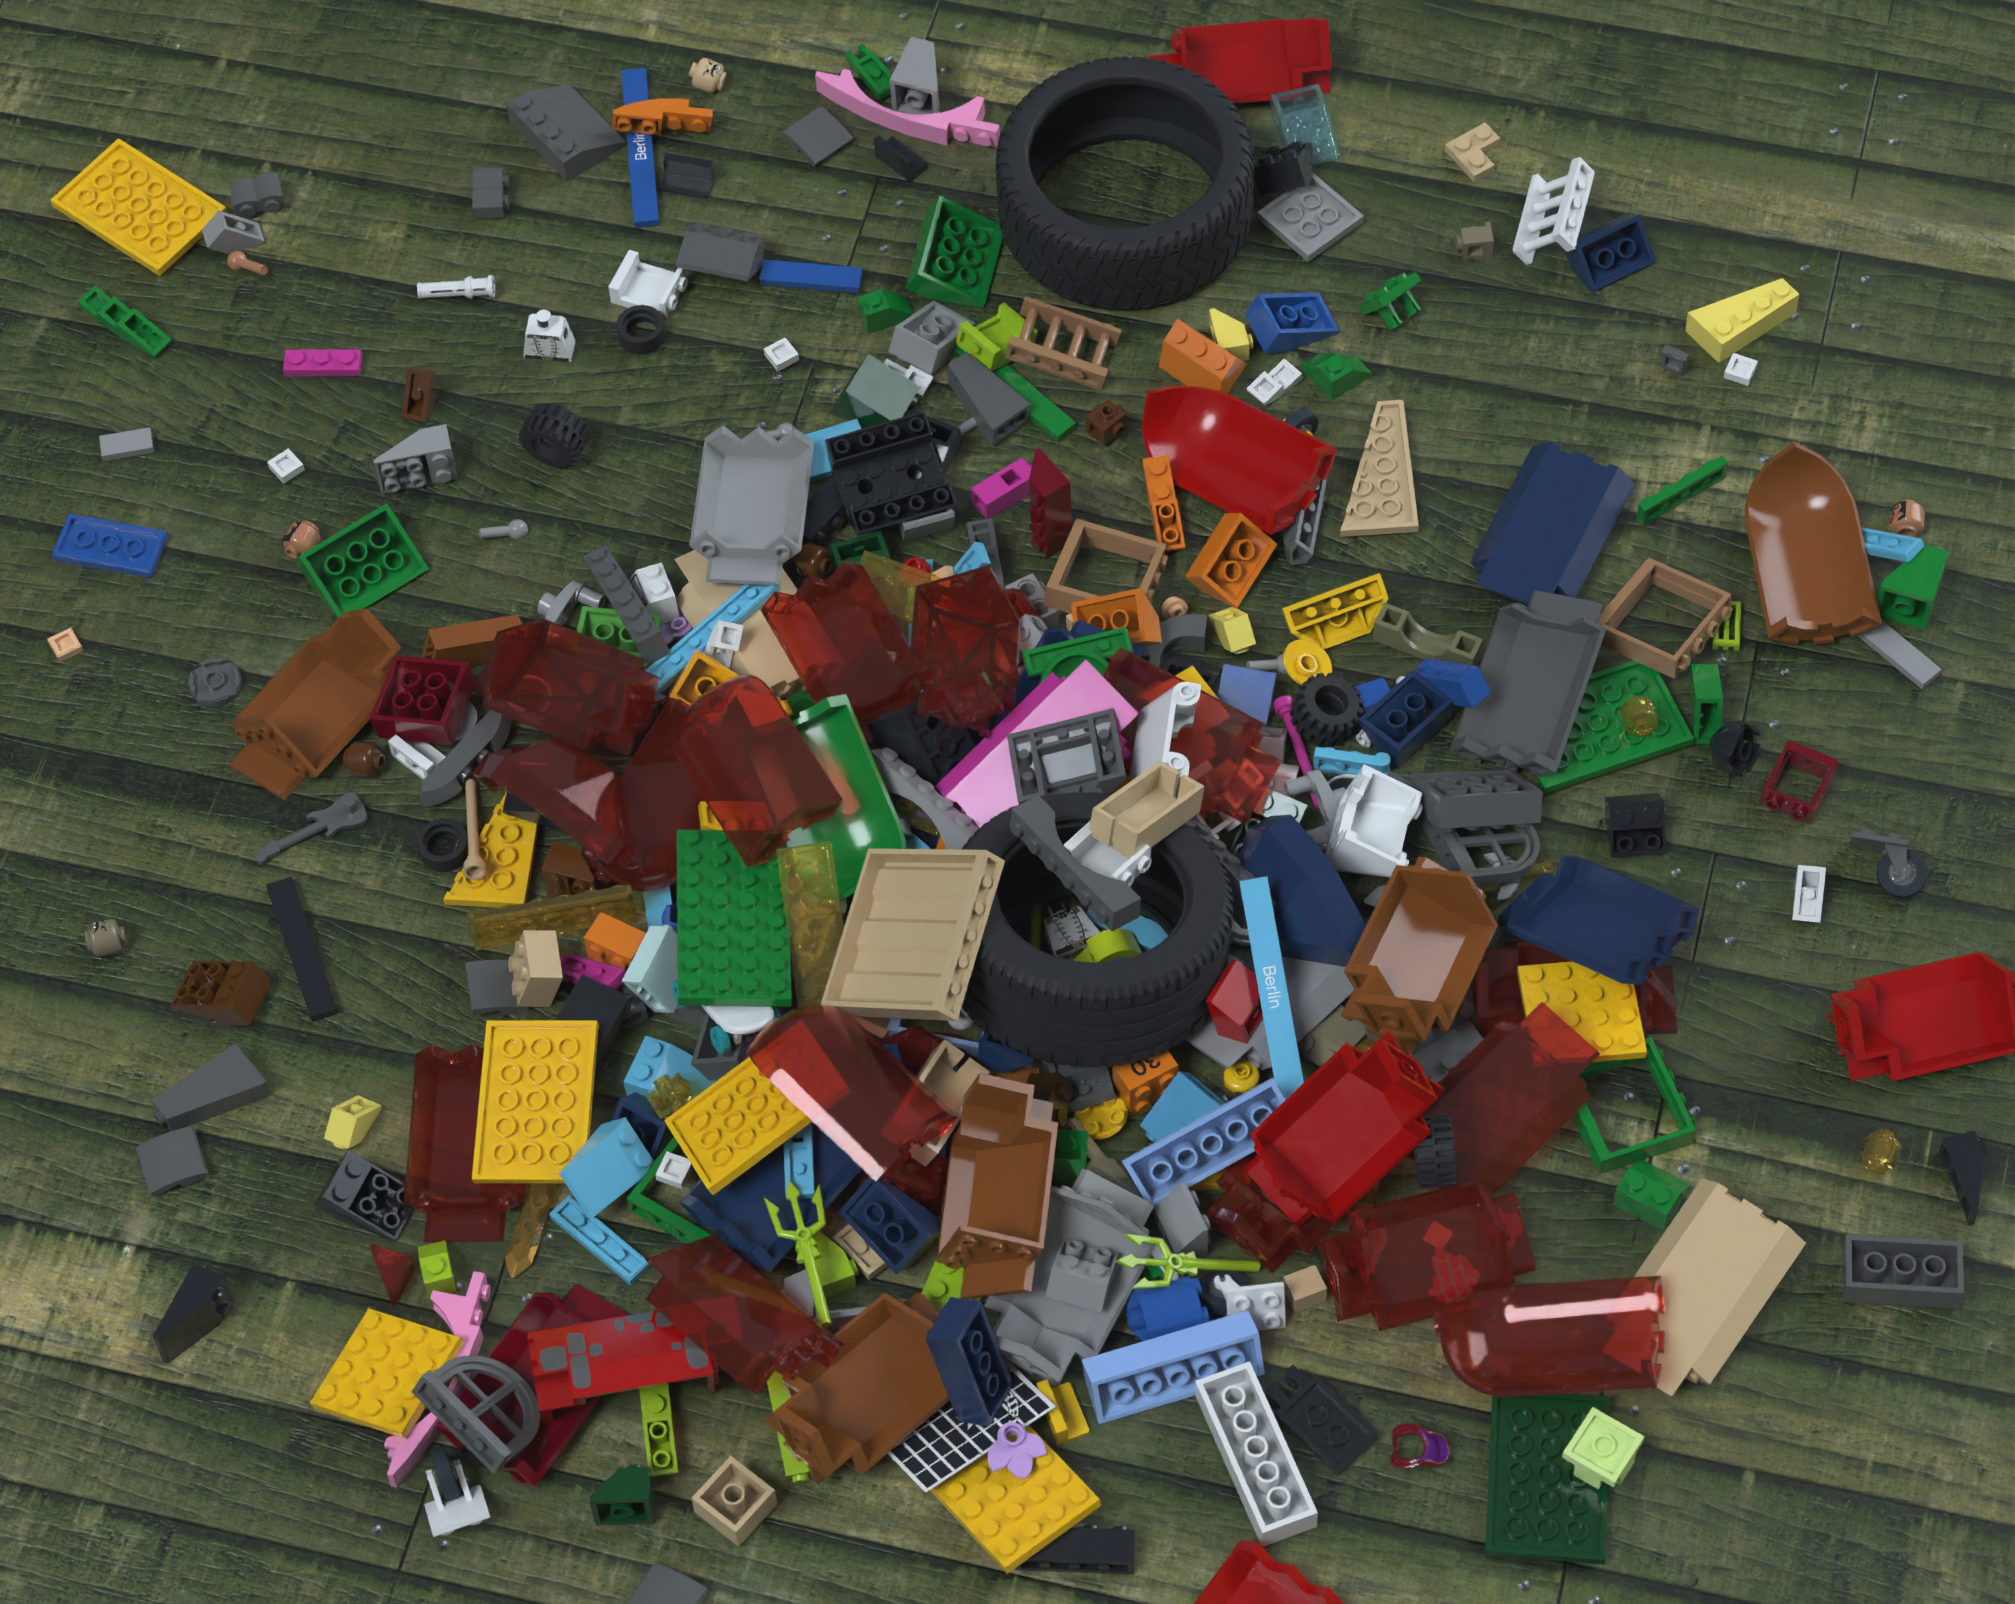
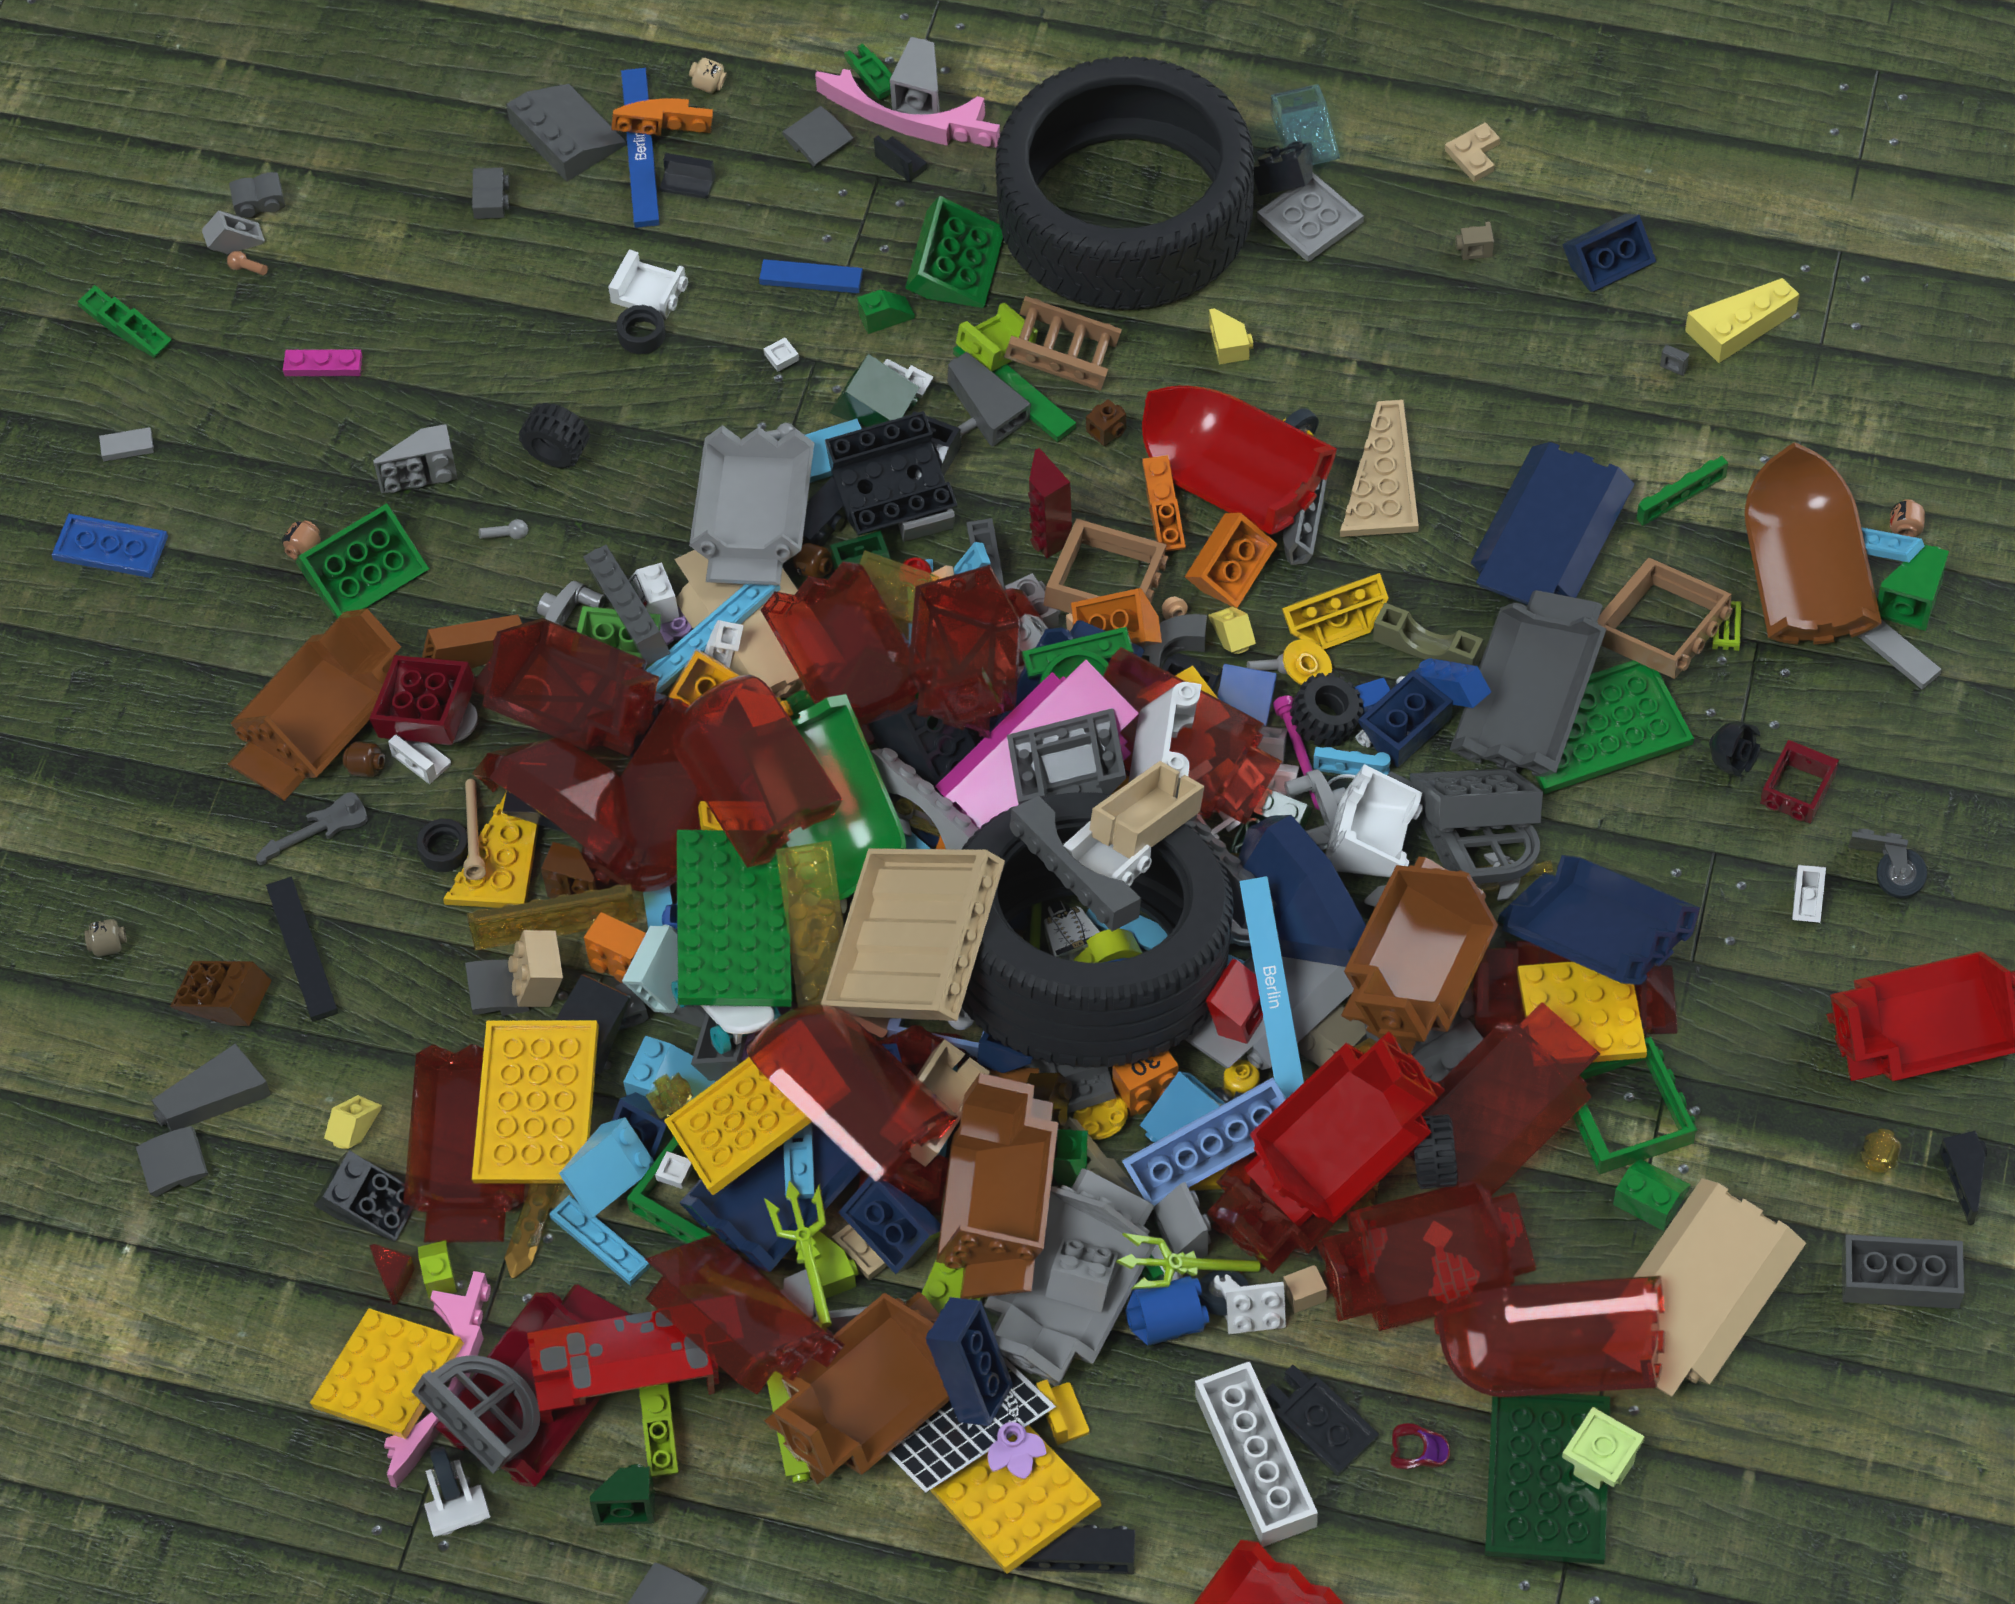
(65, 645): light nougat tile -> none
(137, 206): yellow plate -> none
(193, 1313): black slope -> none
(215, 682): dark grey tile -> none
(285, 466): white plate -> none
(418, 394): reddish brown slope -> none
(457, 766): dark grey brick -> none
(468, 287): white pin -> none
(548, 338): white torso -> none
(575, 966): dark pink plate -> none
(721, 252): dark grey slope -> none
(734, 1501): tan brick -> none
(927, 337): light grey slope -> none
(1002, 489): dark pink brick -> none
(1169, 1365): light blue slope -> none
(1198, 359): orange slope -> none
(1256, 56): red panel -> none
(1275, 383): white slope -> none
(1290, 320): blue slope -> none
(1335, 373): green slope -> none
(1393, 288): green plate -> none
(1565, 222): white fence -> none
(1635, 825): black slope -> none
(1639, 716): clear yellow head -> none
(1705, 701): green slope -> none
(1740, 369): white plate -> none

